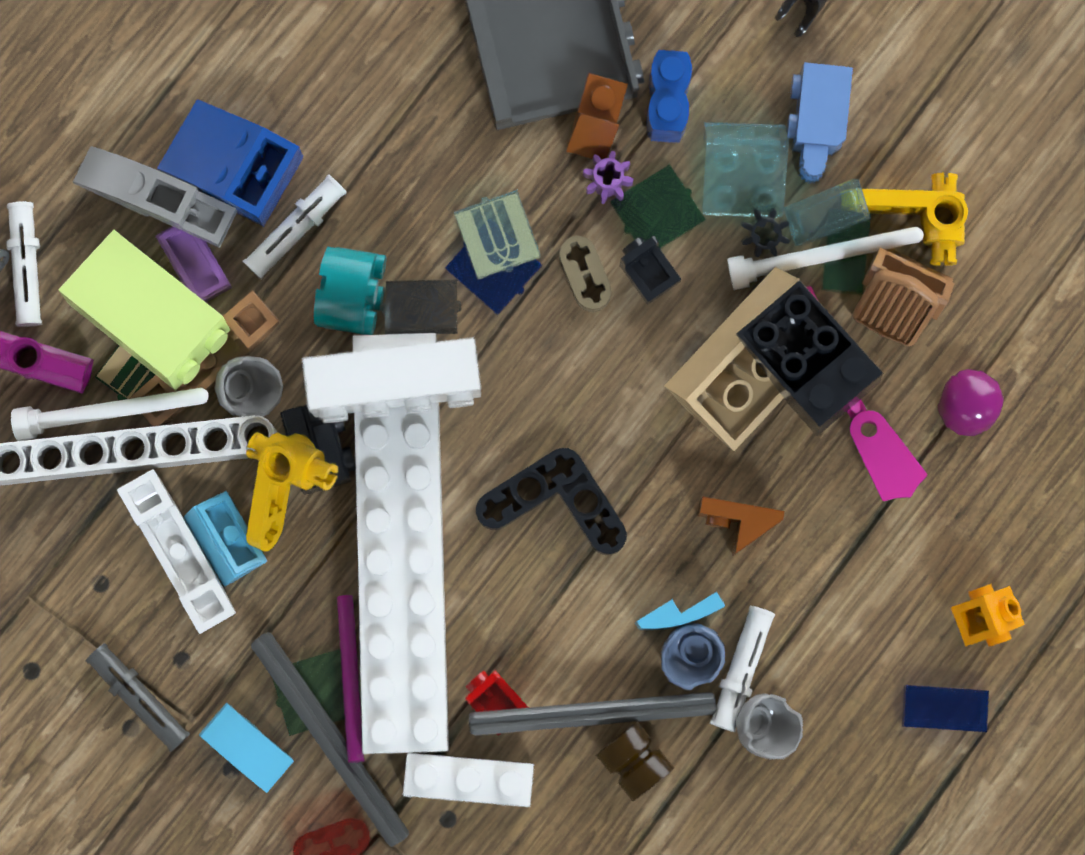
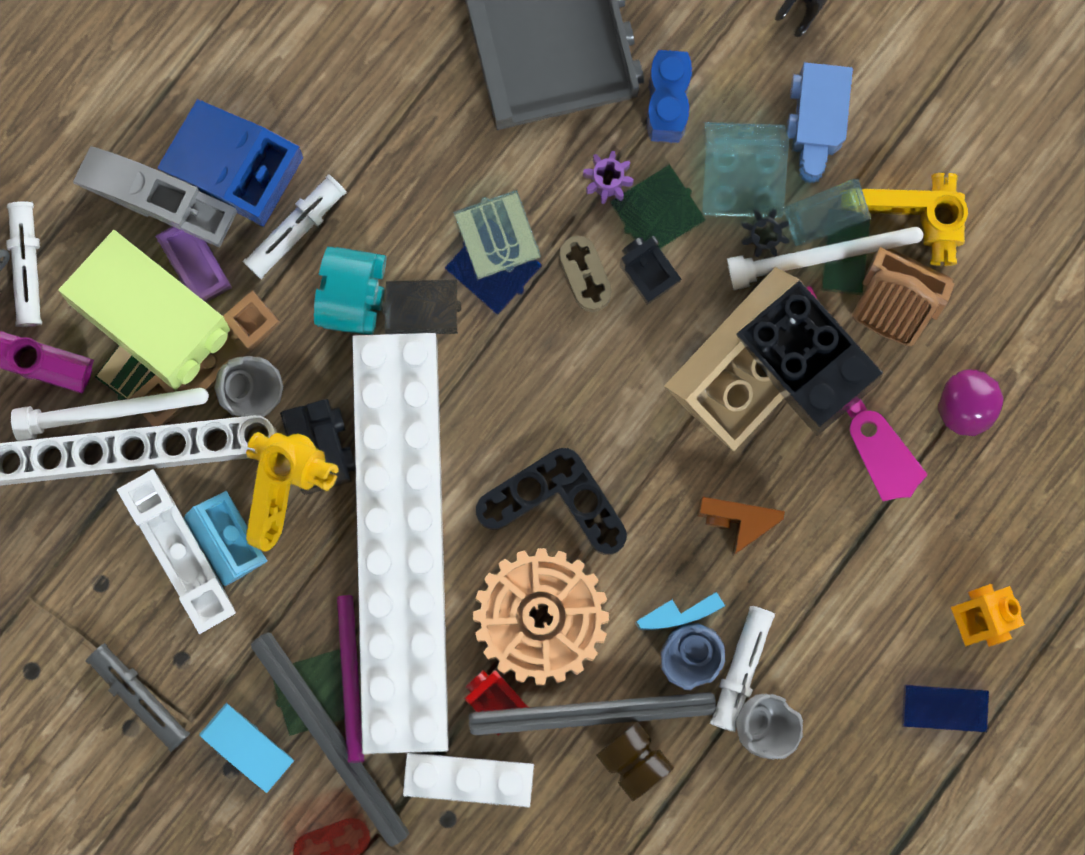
(392, 379): white piece -> none
(570, 603): none -> light nougat piece
(596, 117): dark orange slope -> none

